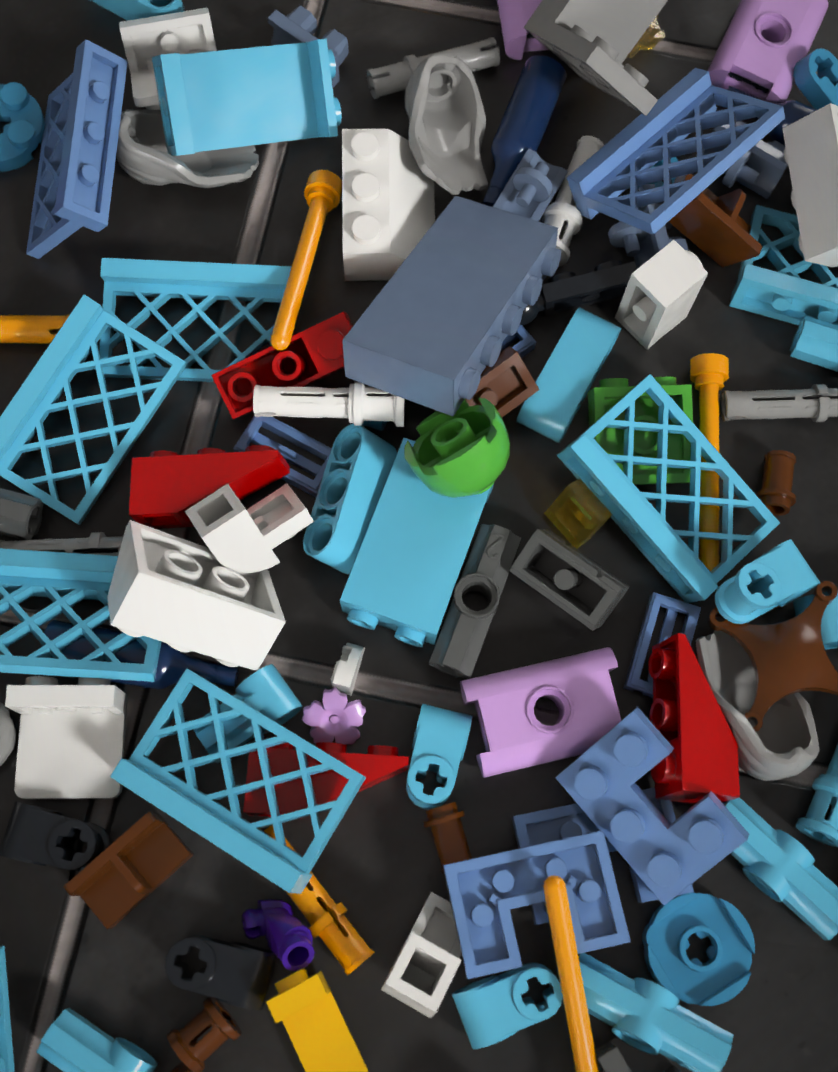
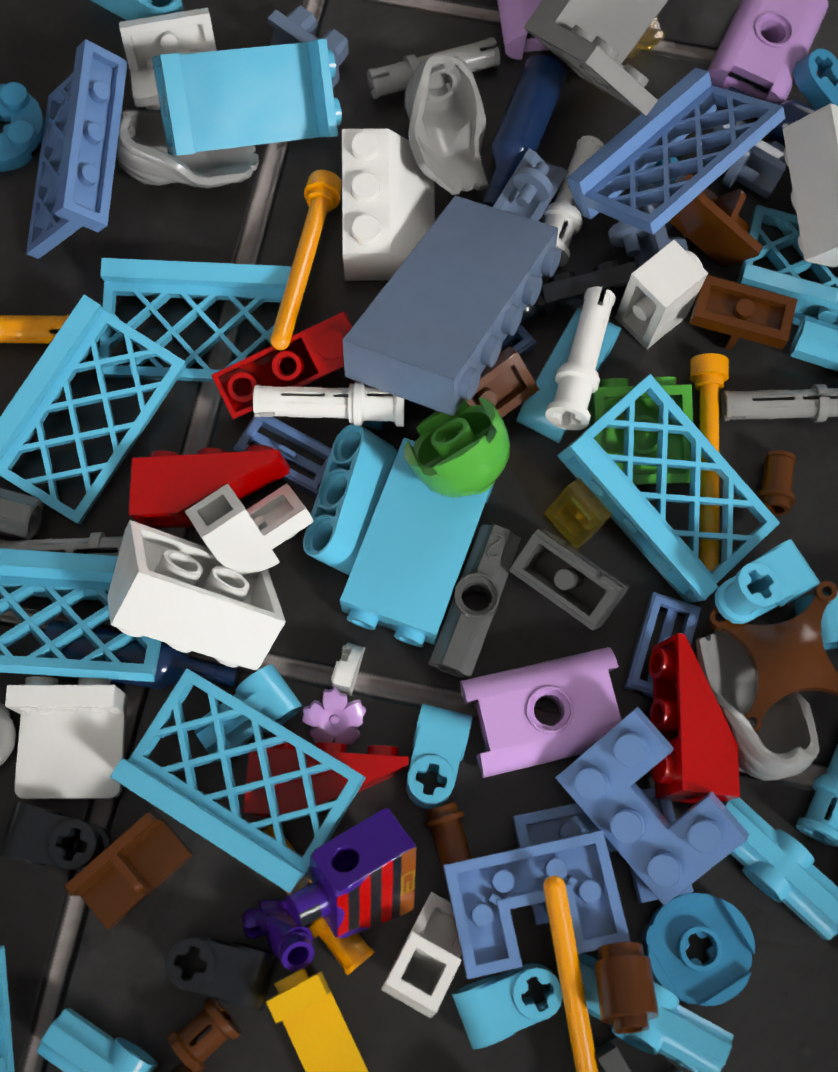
(359, 878): none -> dark purple torso
(578, 376): none -> white pin
(625, 987): none -> reddish brown brick
(743, 312): none -> reddish brown panel

